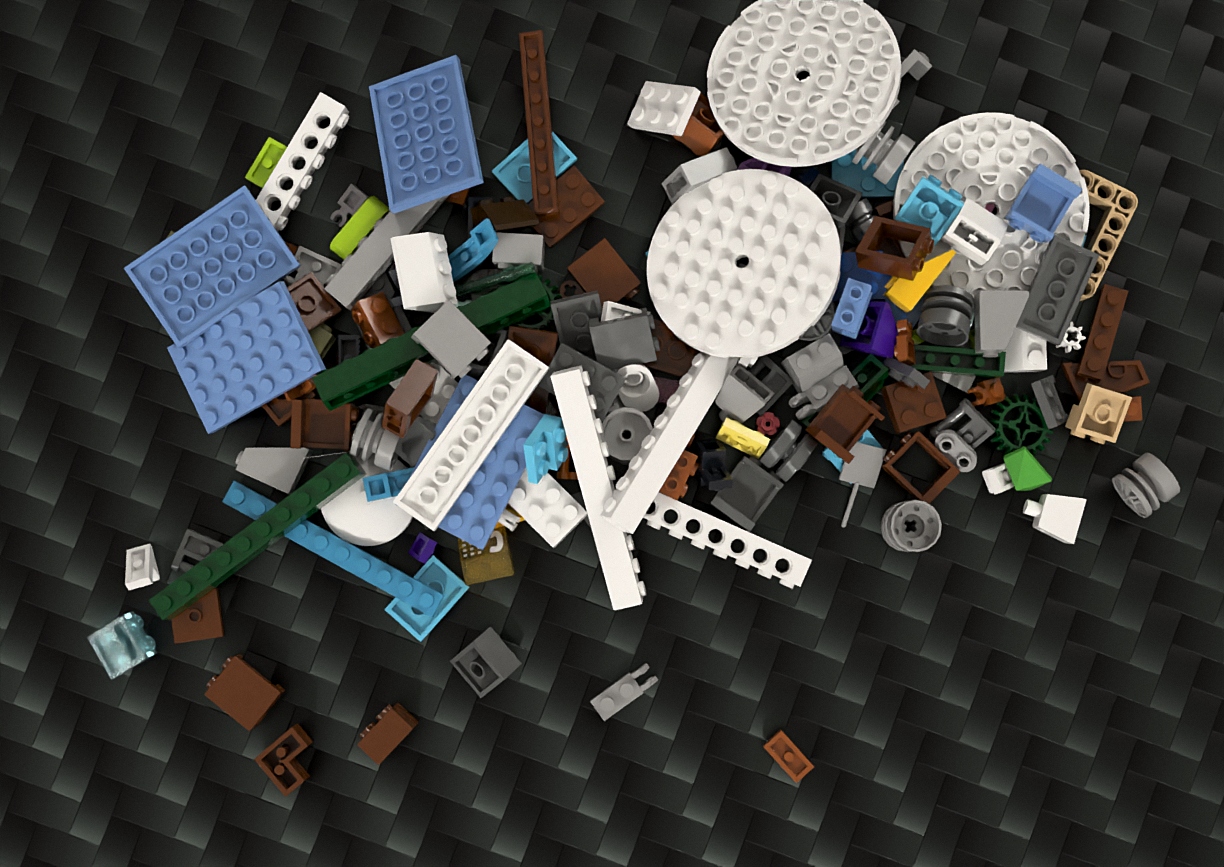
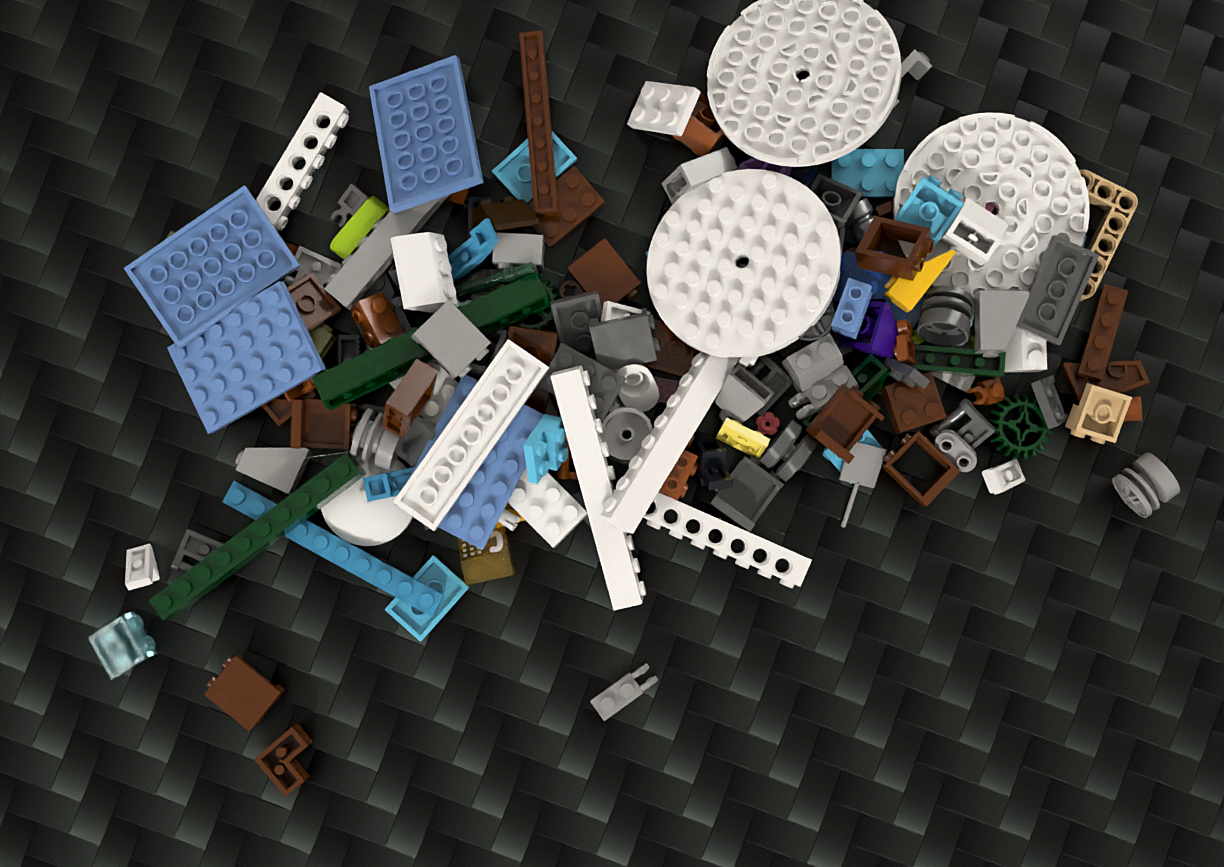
(200, 620): reddish brown plate -> none
(265, 162): lime plate -> none
(382, 738): reddish brown brick -> none
(422, 548): dark purple plate -> none
(485, 662): dark grey slope -> none
(788, 756): dark orange plate -> none
(884, 153): light grey wheel -> none
(924, 526): light grey wheel -> none
(1025, 470): bright green slope -> none
(1042, 203): medium blue panel -> none
(1056, 515): white torso -> none
(1075, 339): white gear -> none

